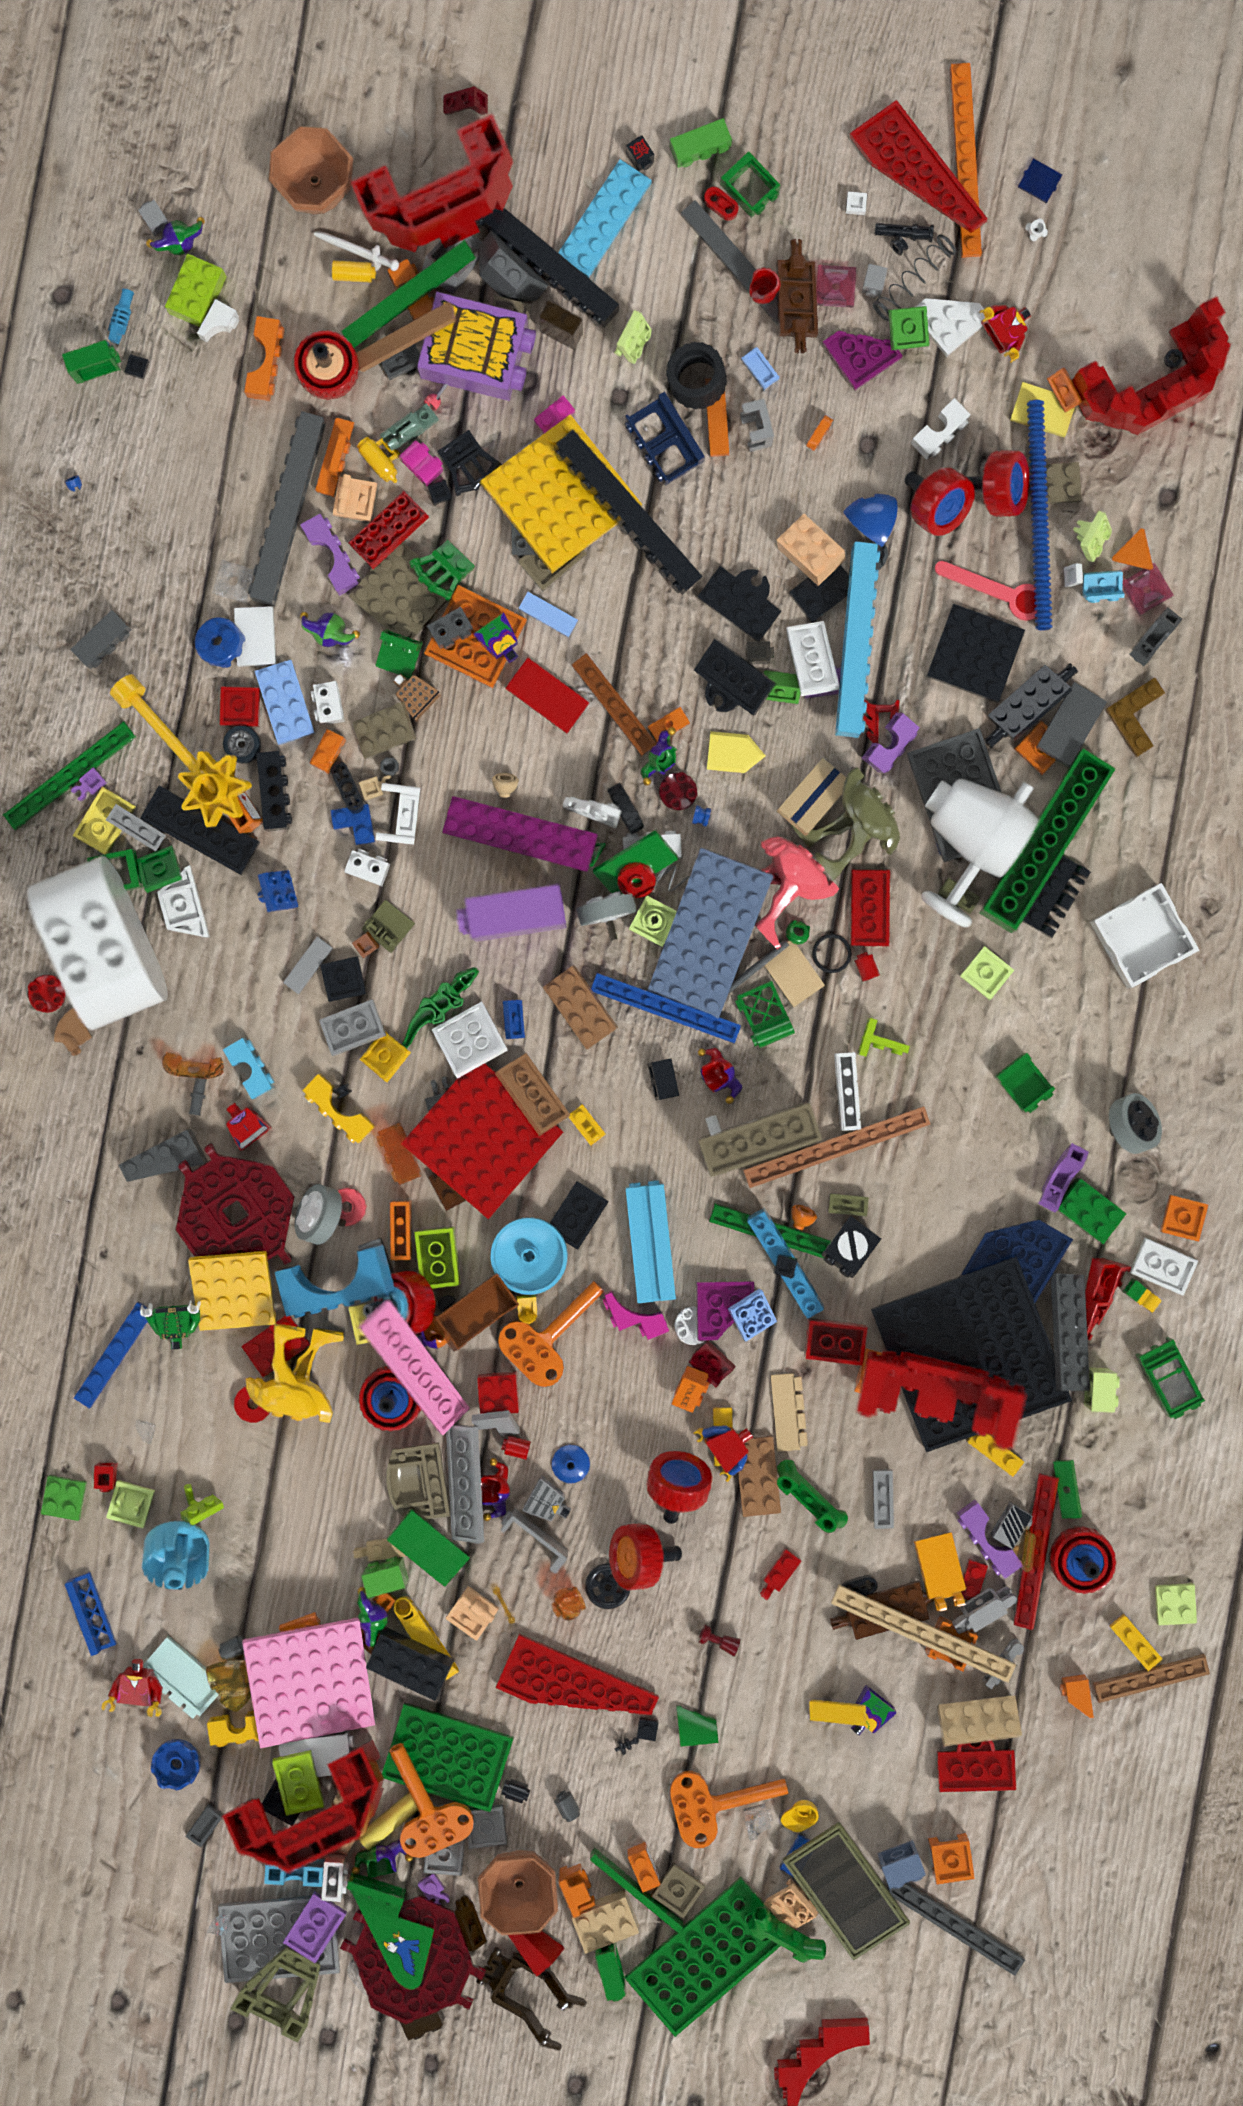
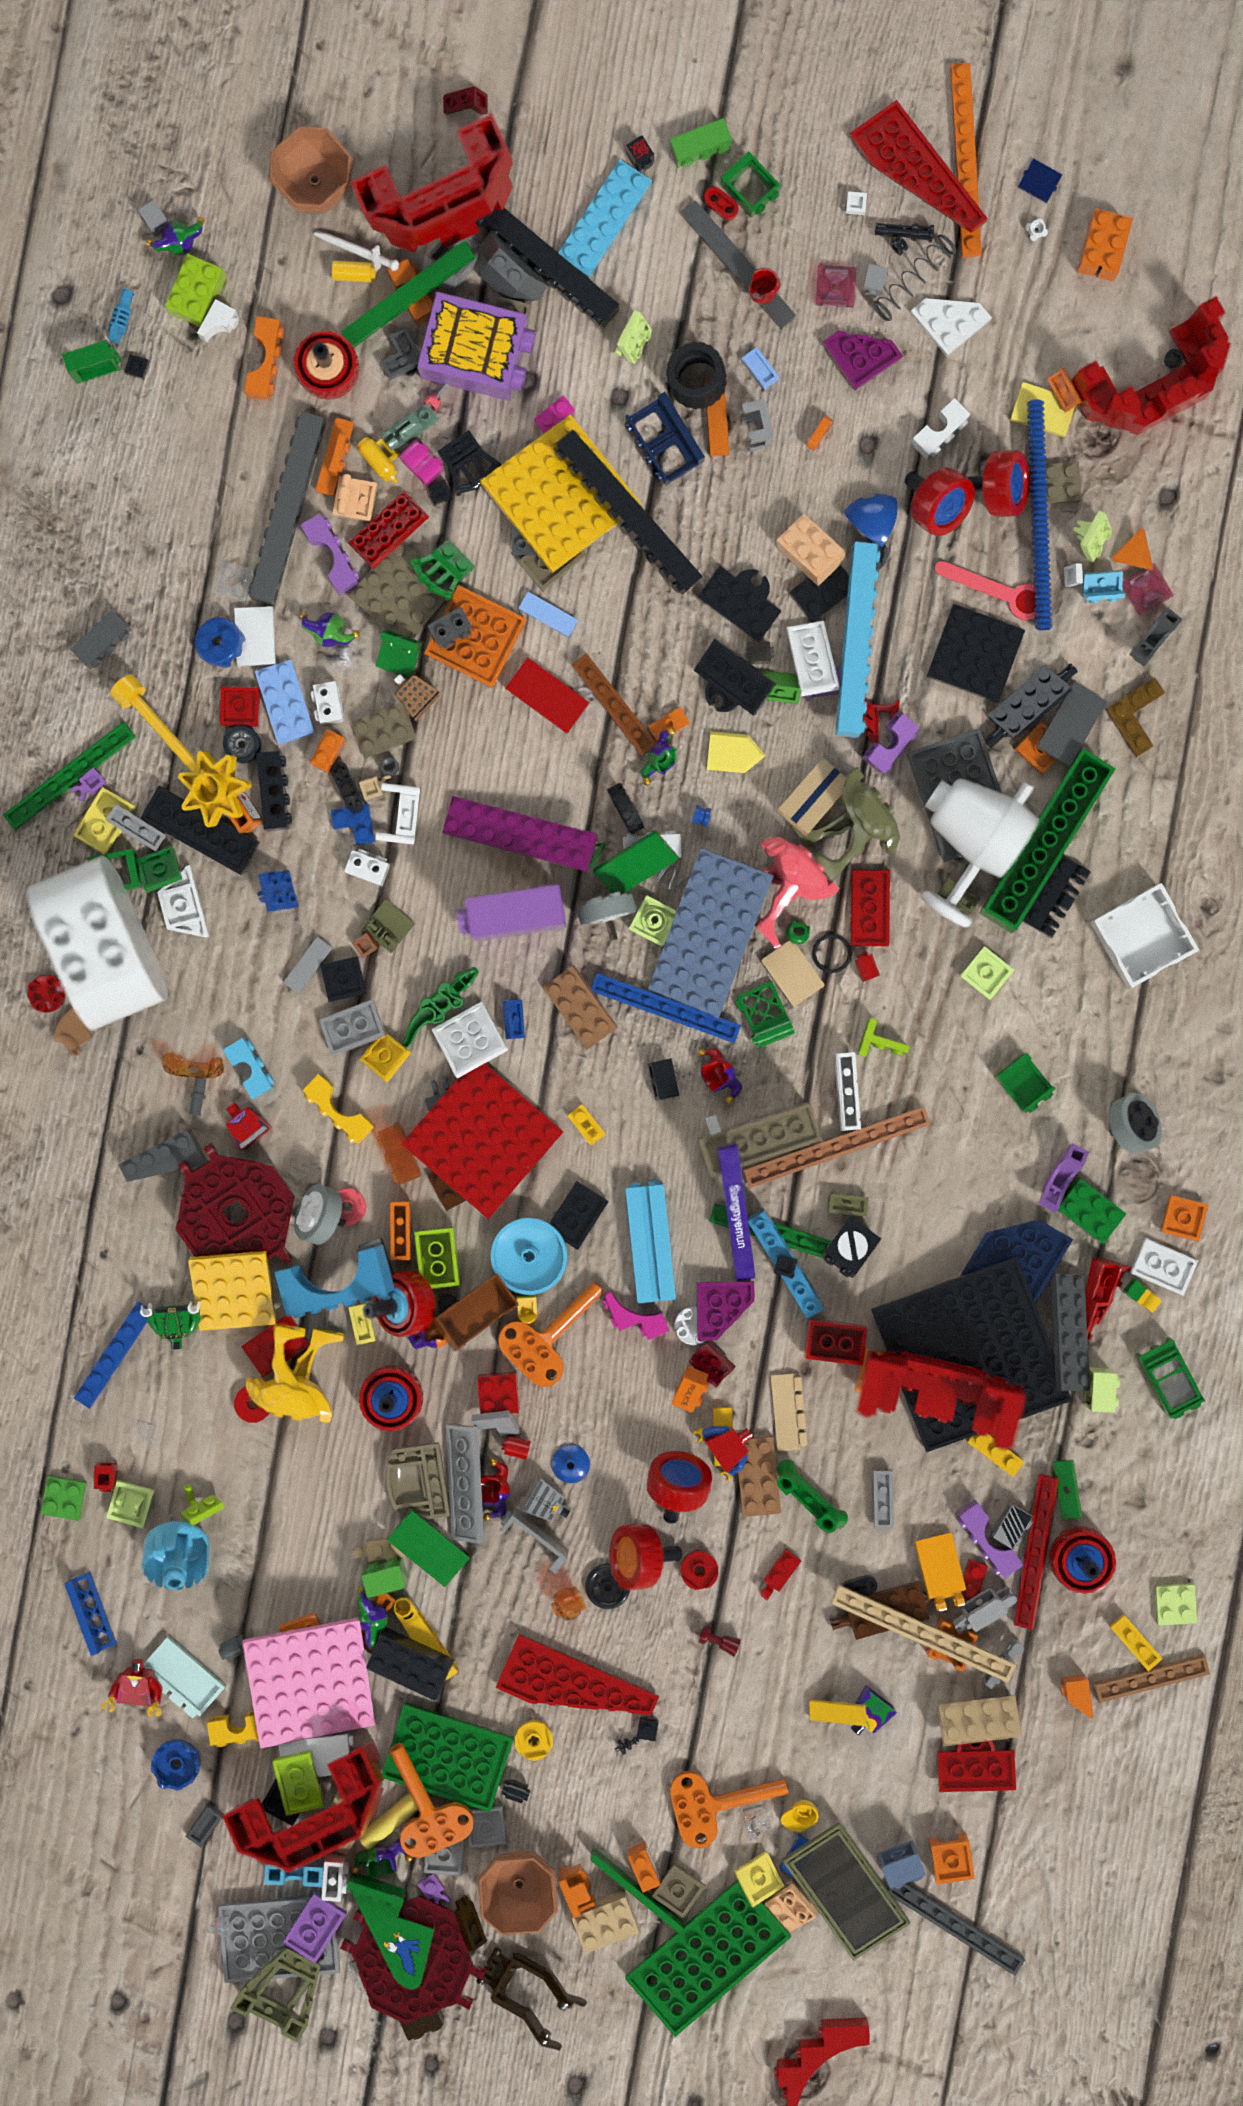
(73, 482): blue hinge -> none
(230, 1682): clear yellow brick -> none
(342, 1091): black bush -> none
(406, 336): medium nougat tile -> none
(414, 1367): bright pink plate -> none
(472, 1613): light nougat plate -> none
(496, 1591): clear yellow hinge -> none
(498, 638): torso -> none
(505, 784): tan brick -> none
(532, 1094): medium nougat plate -> none
(537, 1950): red wedge -> none
(539, 1730): none -> yellow plate
(561, 325): dark brown brick -> none
(567, 1806): dark grey brick -> none
(596, 811): white plate -> none
(611, 1972): green window -> none
(633, 871): red tile -> none
(678, 791): dark red dish -> none
(688, 1570): none -> red plate
(695, 1728): green slope -> none
(736, 1212): none -> dark purple tile
(752, 1315): light blue tile -> none
(758, 965): dark grey piece -> none
(759, 1879): none -> light yellow tile
(797, 297): reddish brown plate -> none
(802, 1216): orange brick -> none
(803, 1947): green plate -> none
(908, 328): bright green plate -> none
(1006, 328): red torso -> none
(1028, 1551): clear yellow tile -> none
(1104, 244): none -> orange piece

